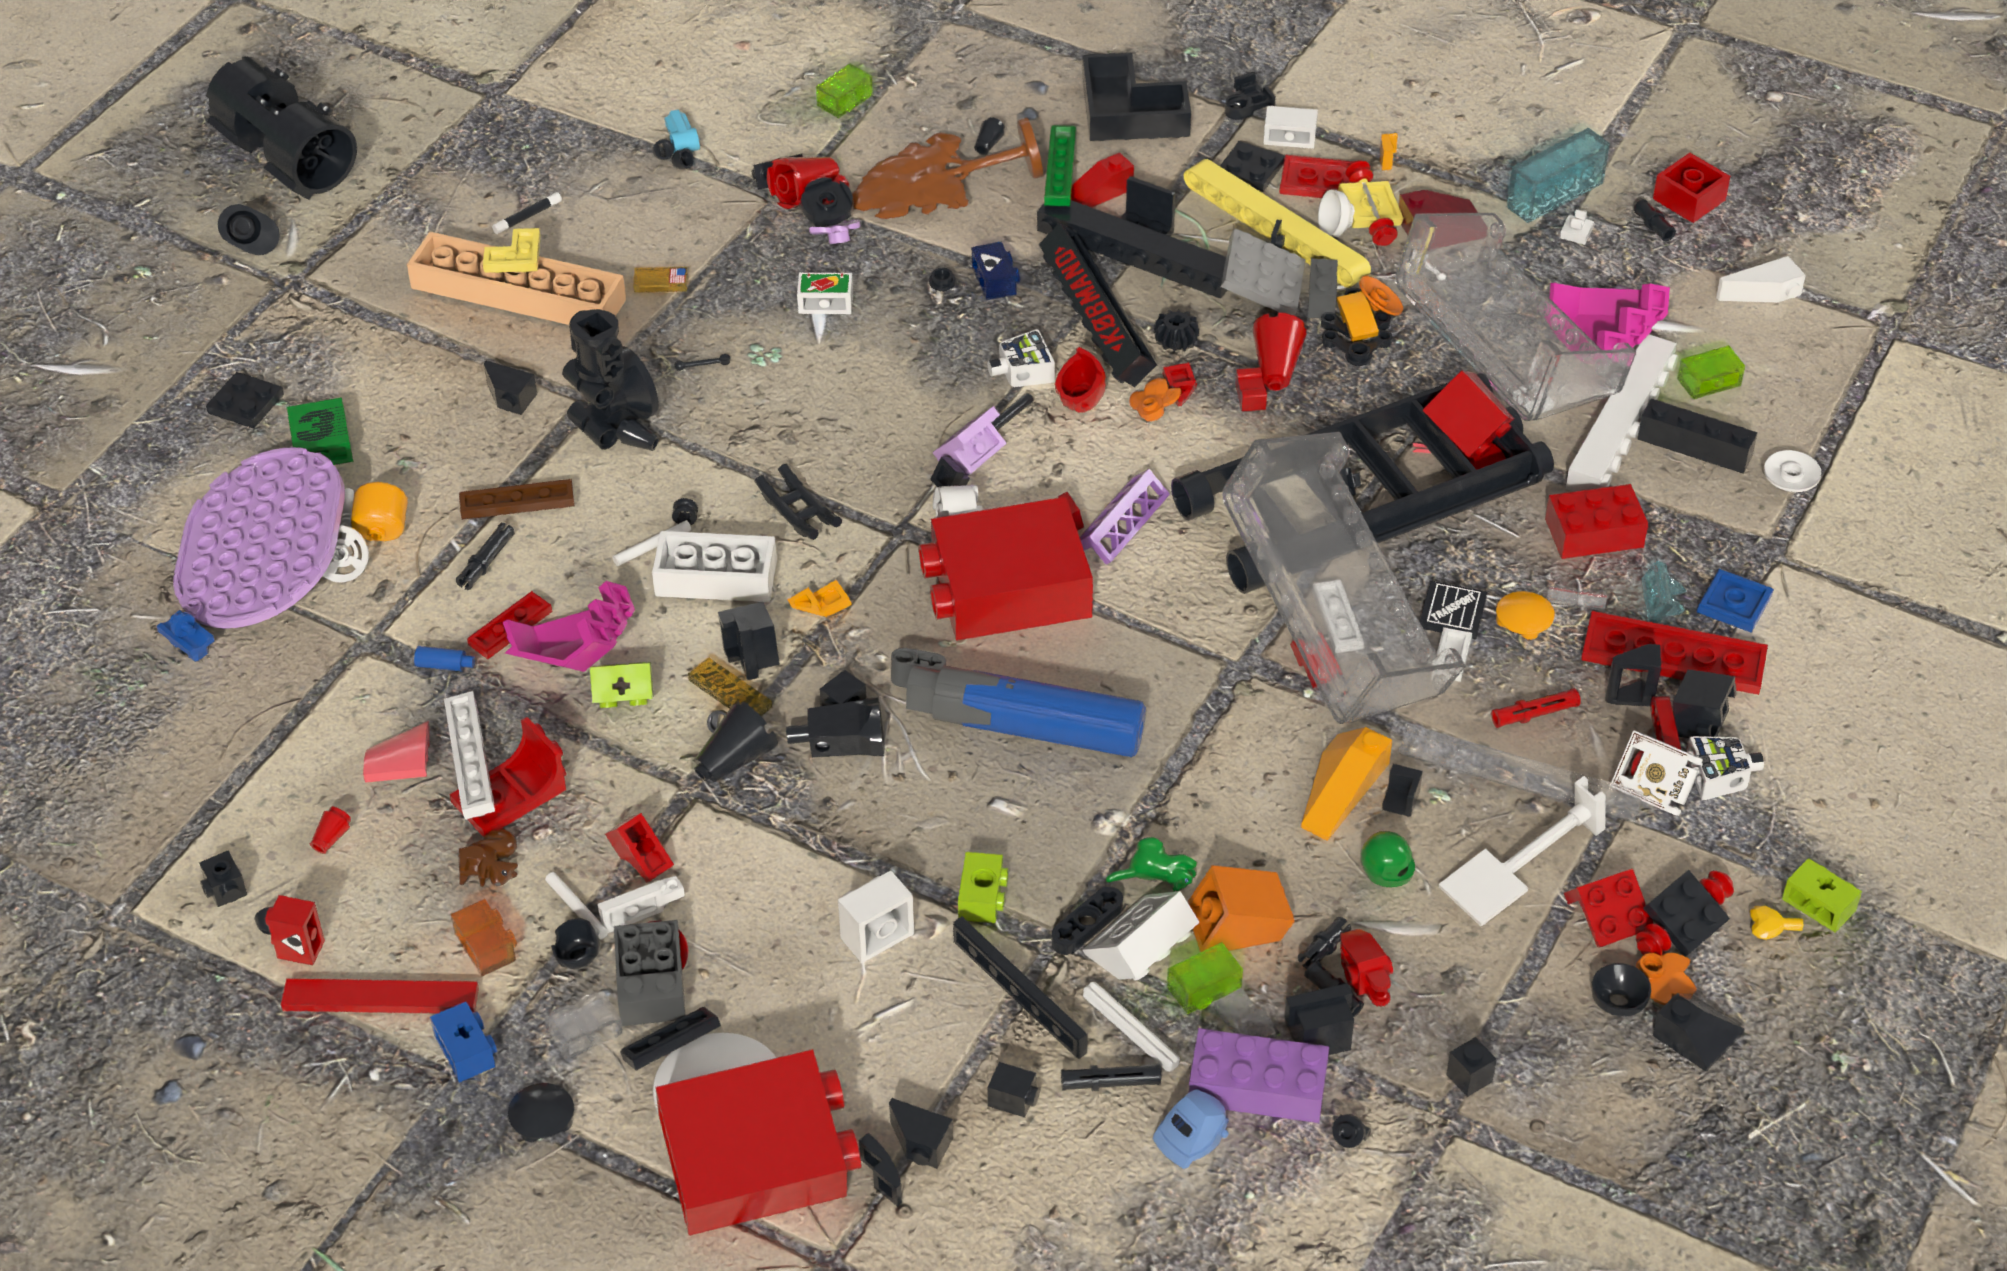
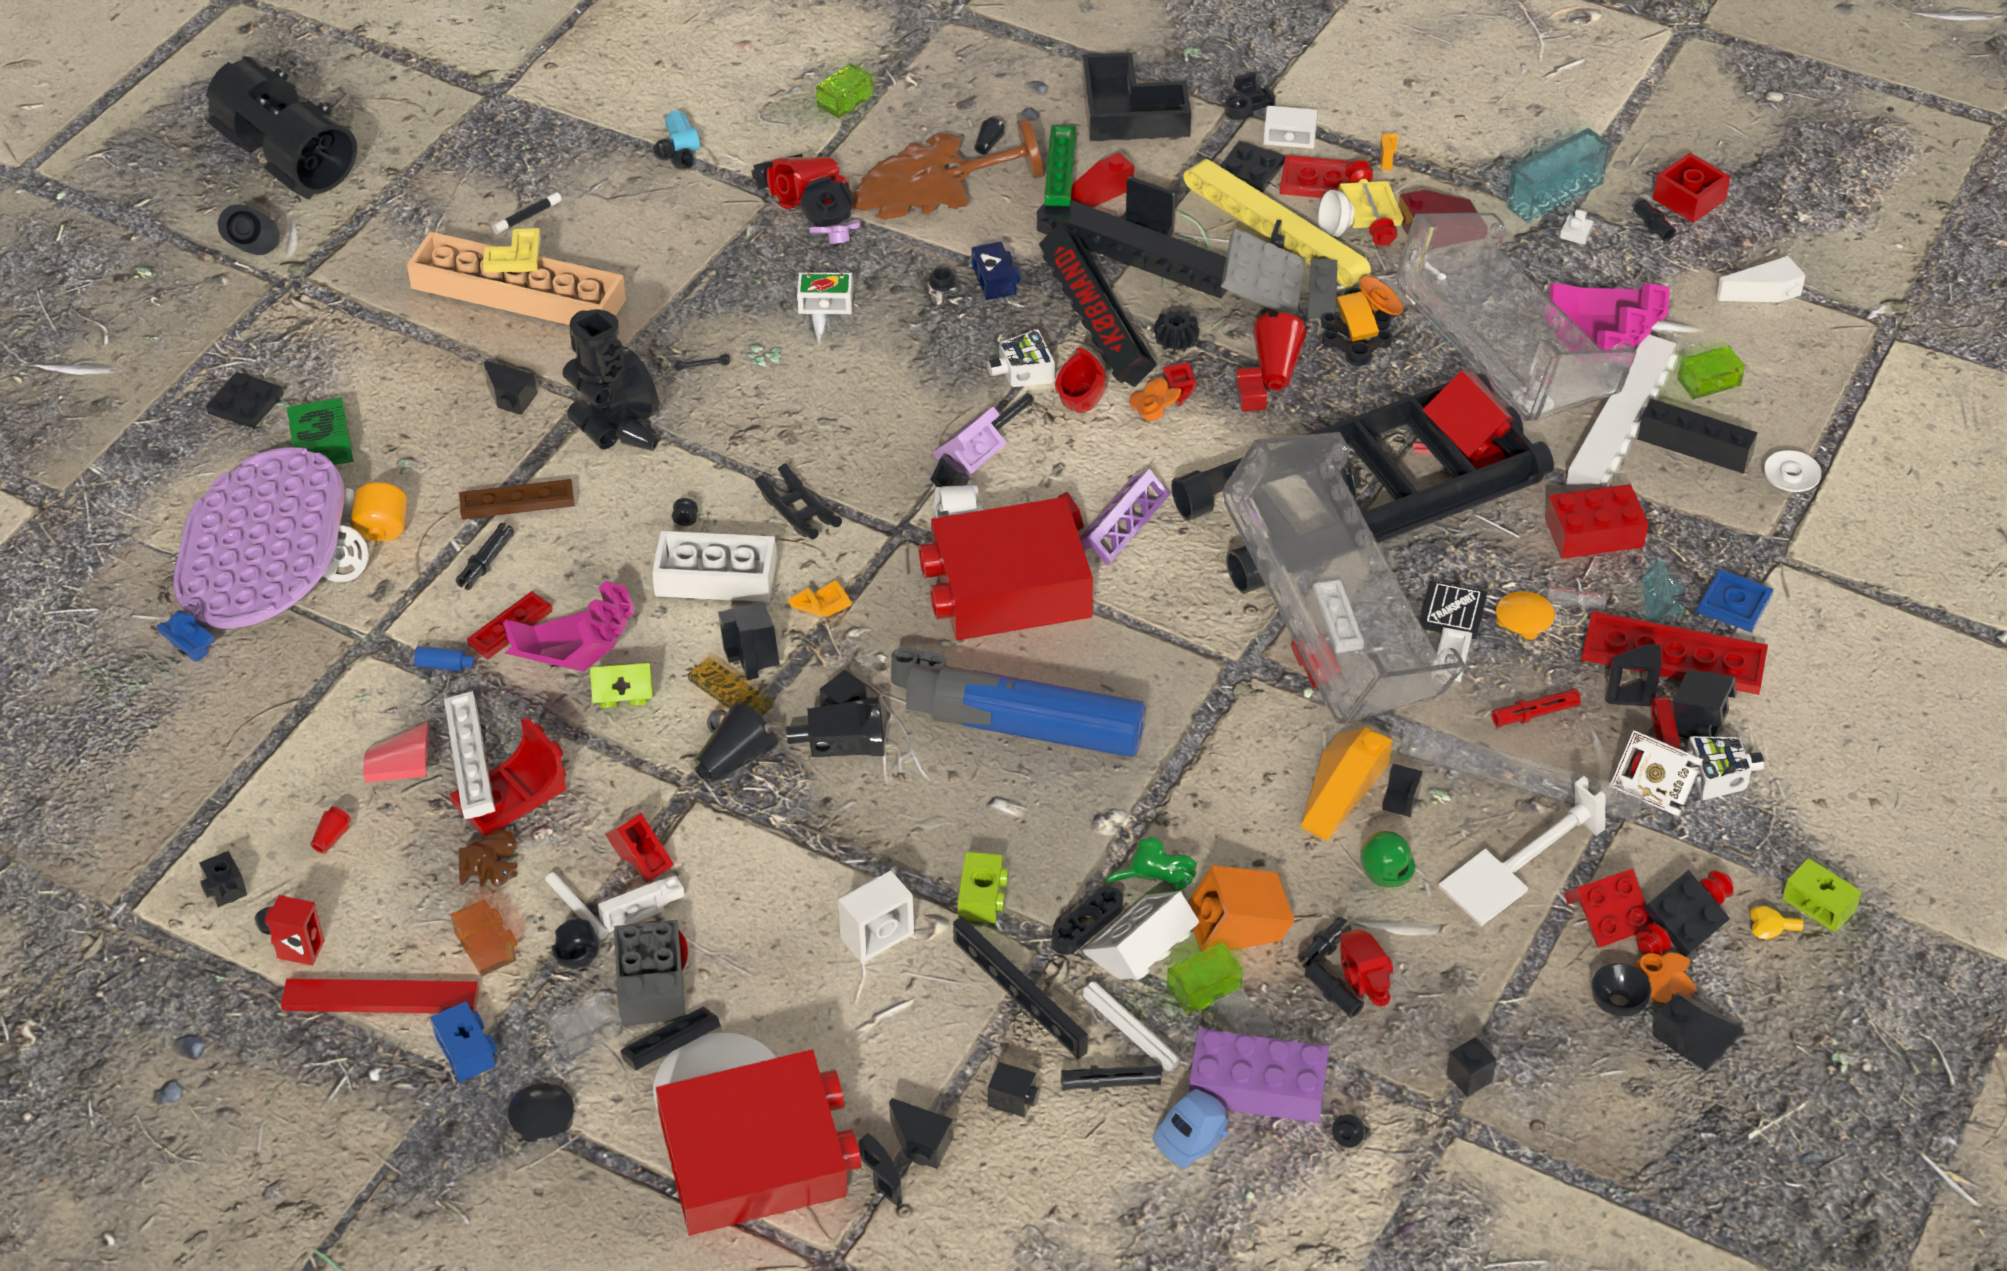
(646, 545): white bar -> none
(660, 279): clear yellow tile -> none
(1322, 1018): black plate -> none

